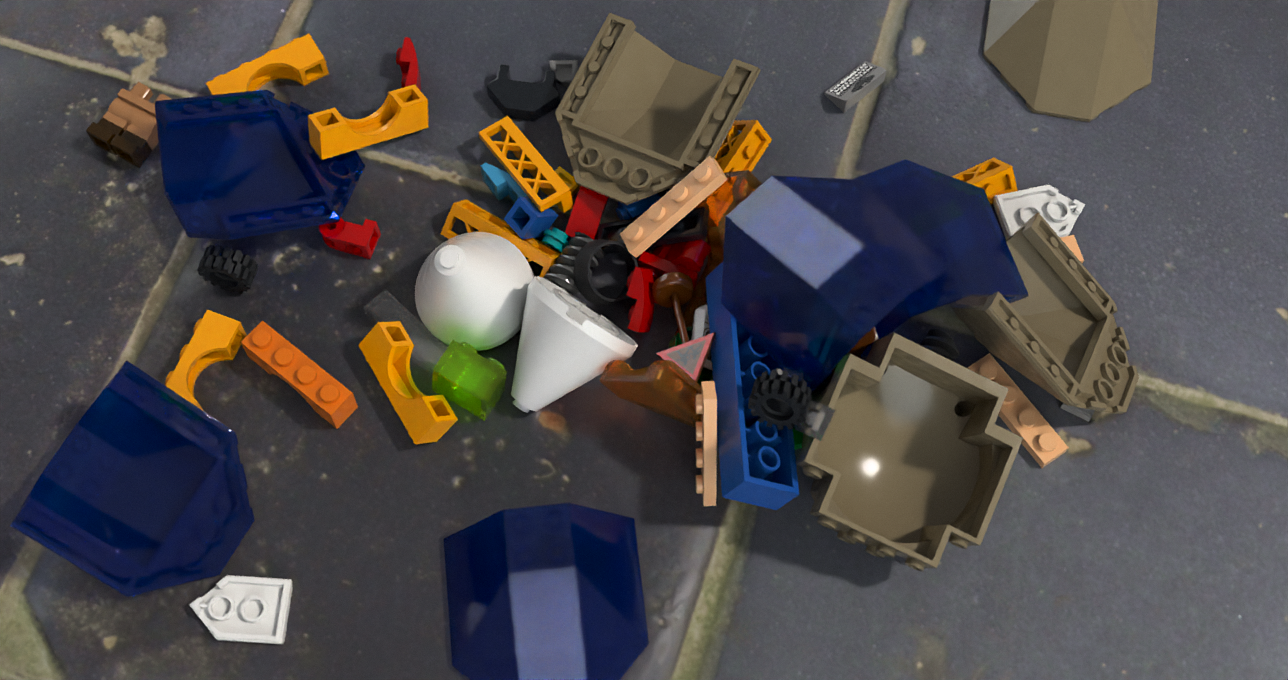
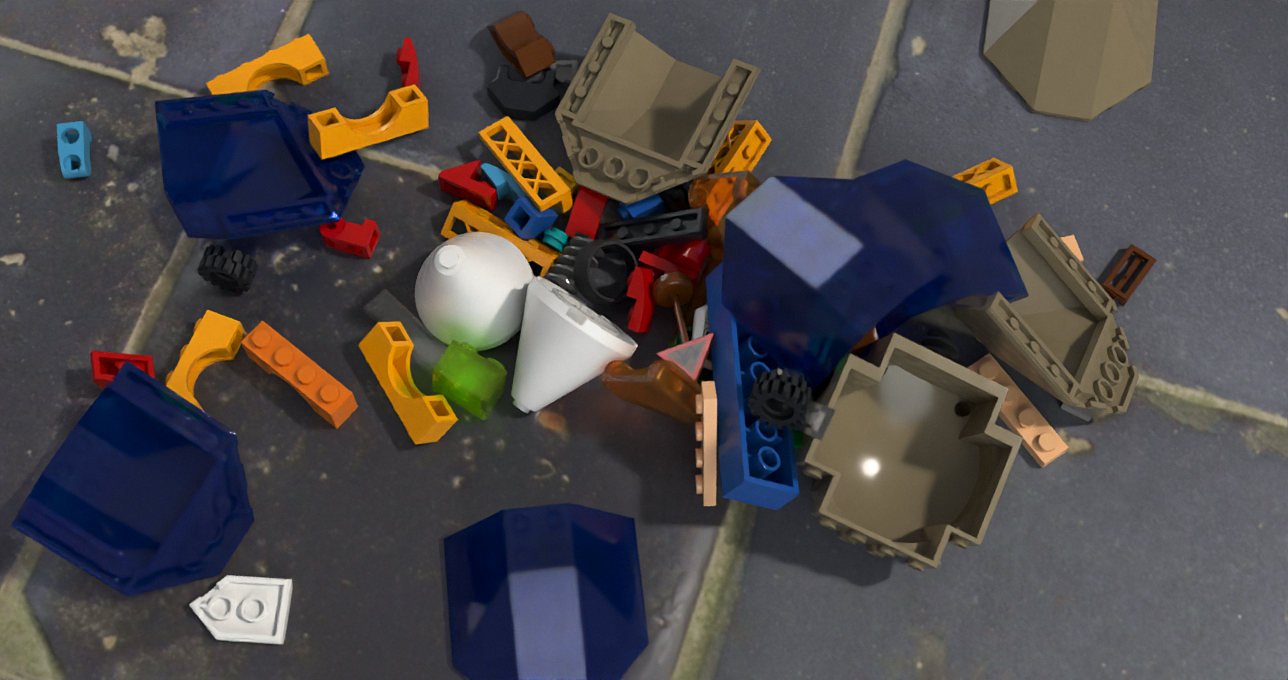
(74, 149): none -> dark azure leg
(106, 365): none -> red slope
(128, 125): hips -> none
(465, 184): none -> red slope
(522, 44): none -> reddish brown brick
(673, 206): light nougat plate -> none
(856, 85): slope -> none
(1019, 206): white tile -> none
(1115, 291): none -> reddish brown tile

